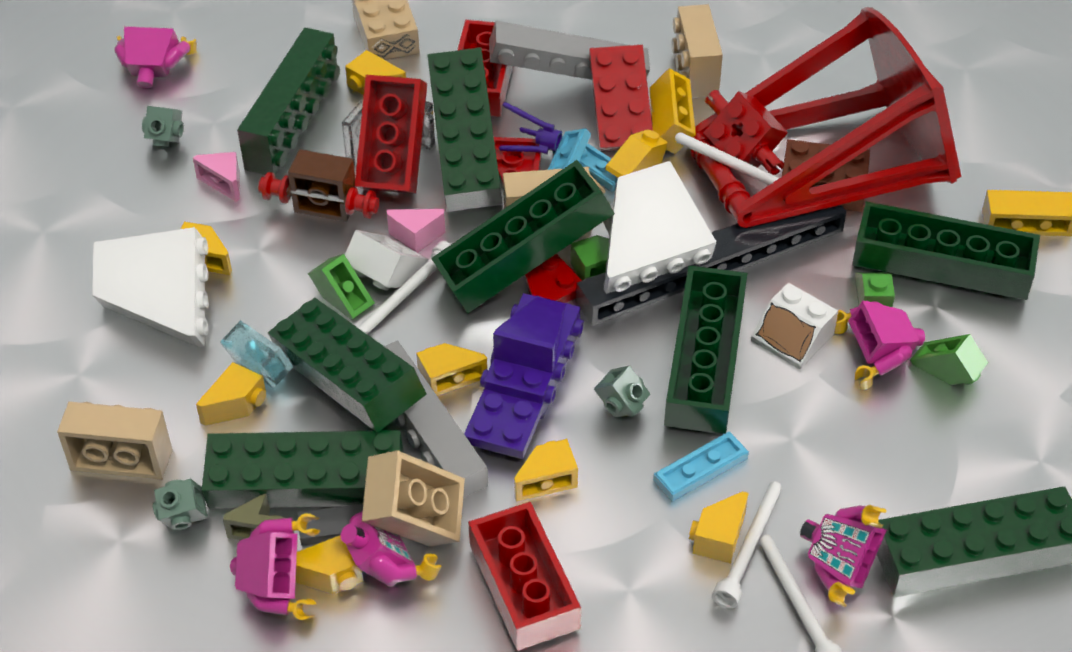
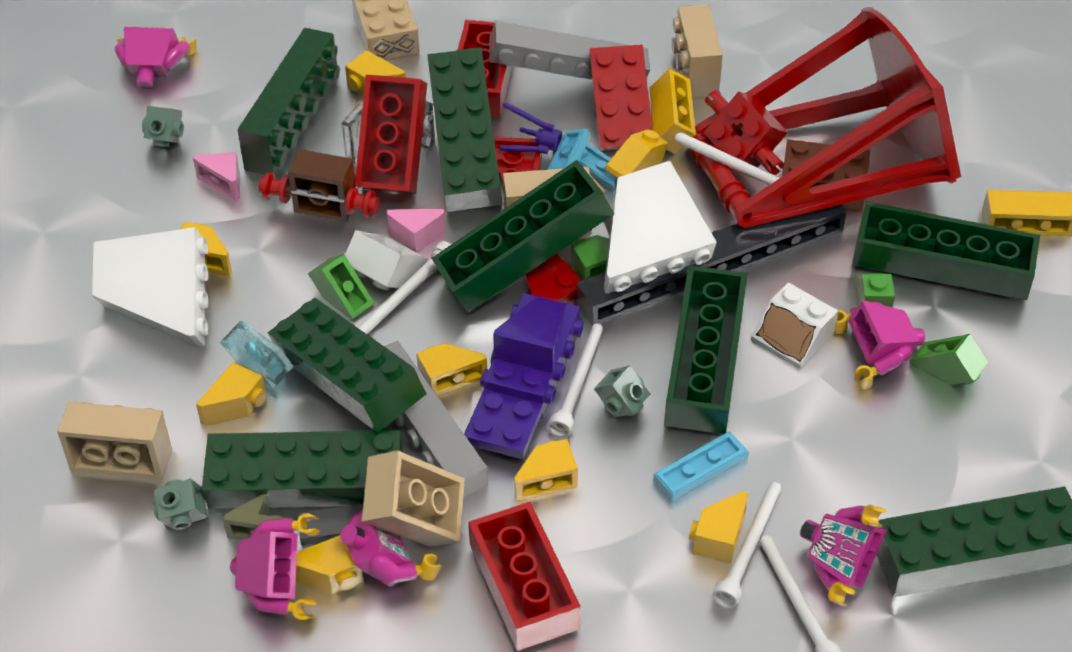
(562, 421): none -> white piece

